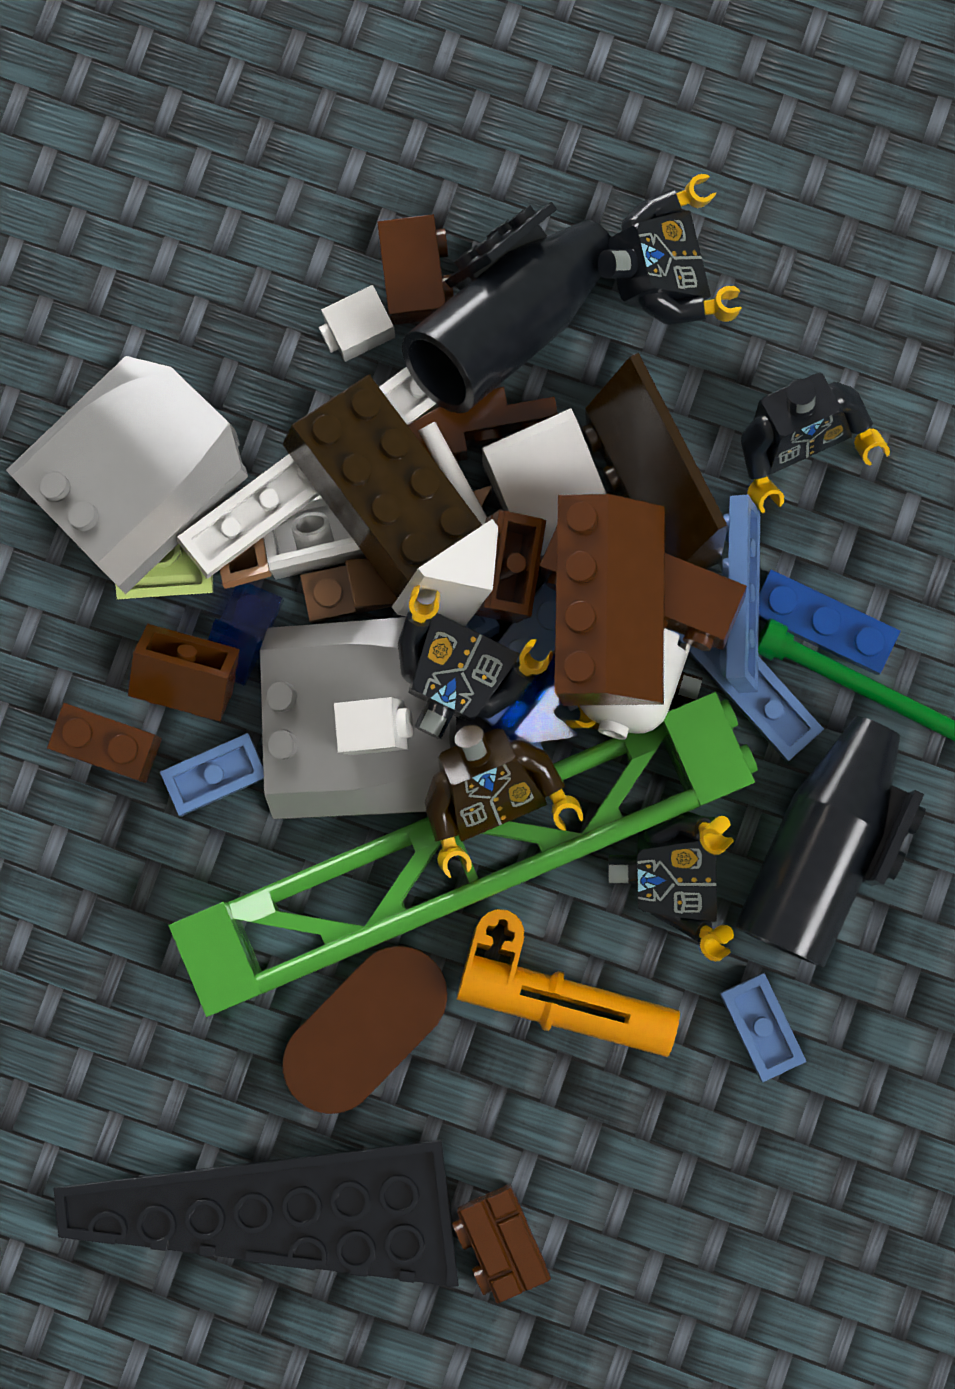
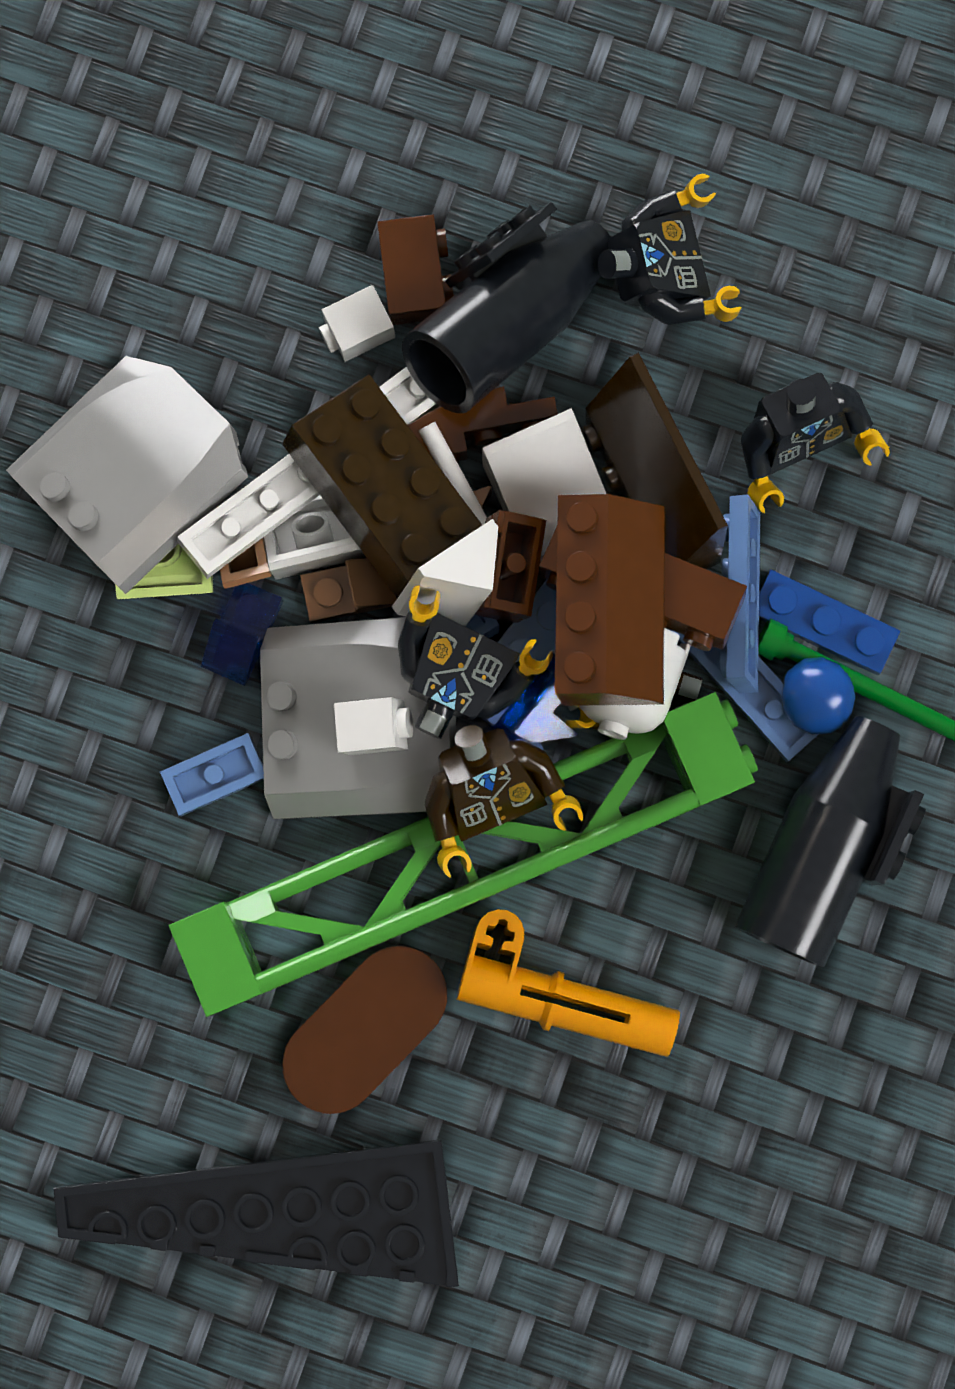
(104, 743): reddish brown brick -> none
(183, 672): reddish brown brick -> none
(502, 1244): reddish brown brick -> none
(679, 877): black torso -> none
(762, 1027): medium blue plate -> none
(818, 695): none -> blue hair

